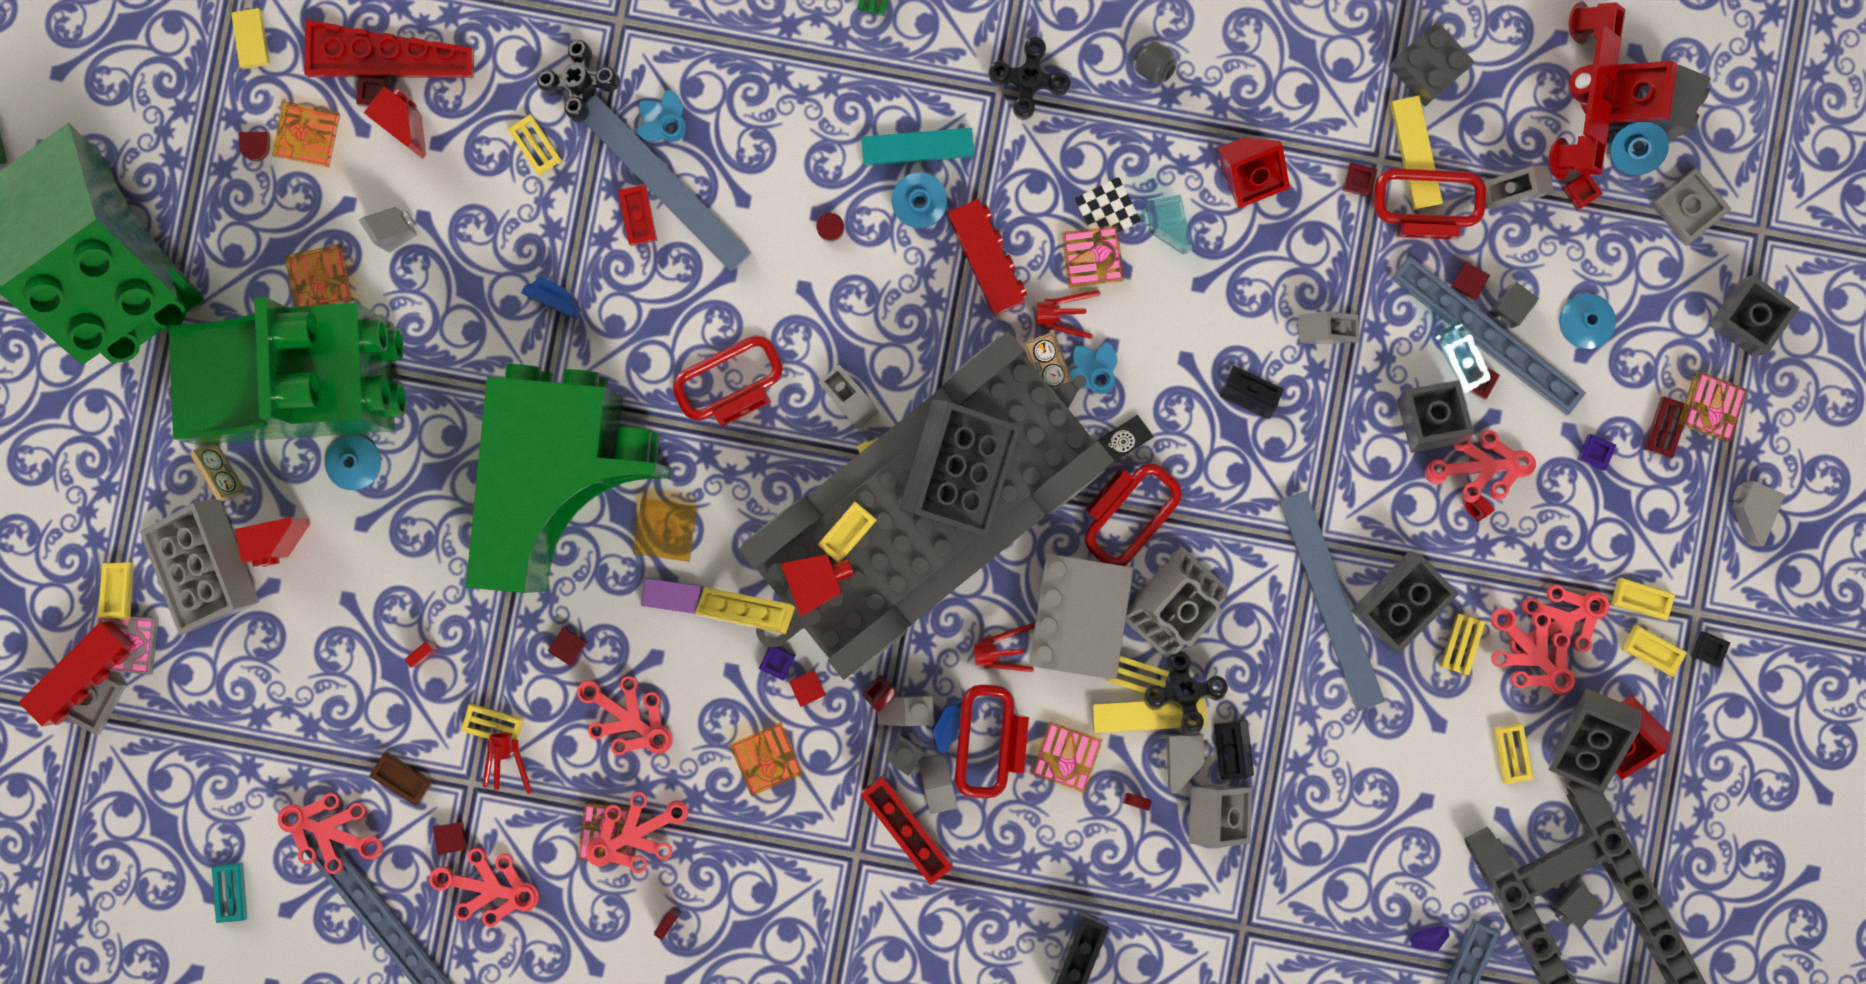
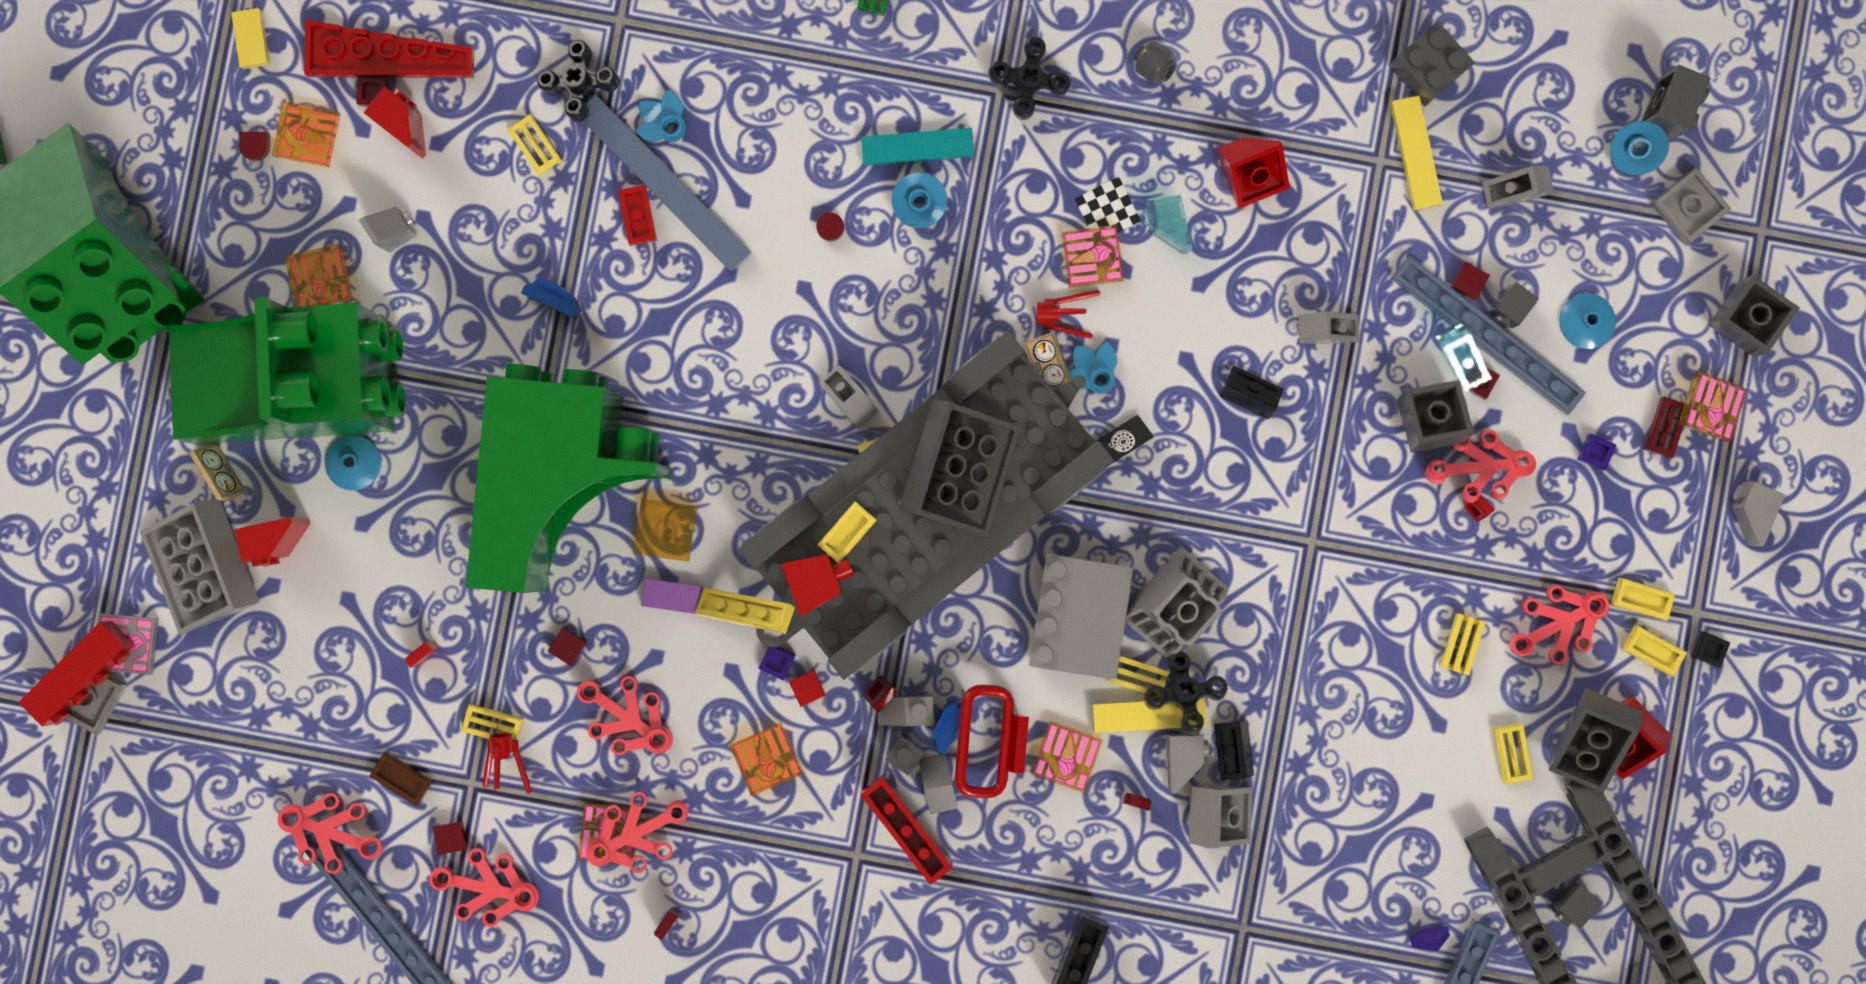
(115, 591): light yellow tile -> none
(240, 892): teal tile -> none
(740, 402): red bar -> none
(986, 257): red brick -> none
(987, 653): red plant -> none
(1112, 497): red bar -> none
(1331, 601): sand blue tile -> none
(1359, 179): dark red tile -> none
(1404, 602): dark grey brick -> none
(1424, 225): red bar -> none
(1535, 654): coral plant -> none
(1582, 191): red tile -> none
(1608, 89): red piece -> none

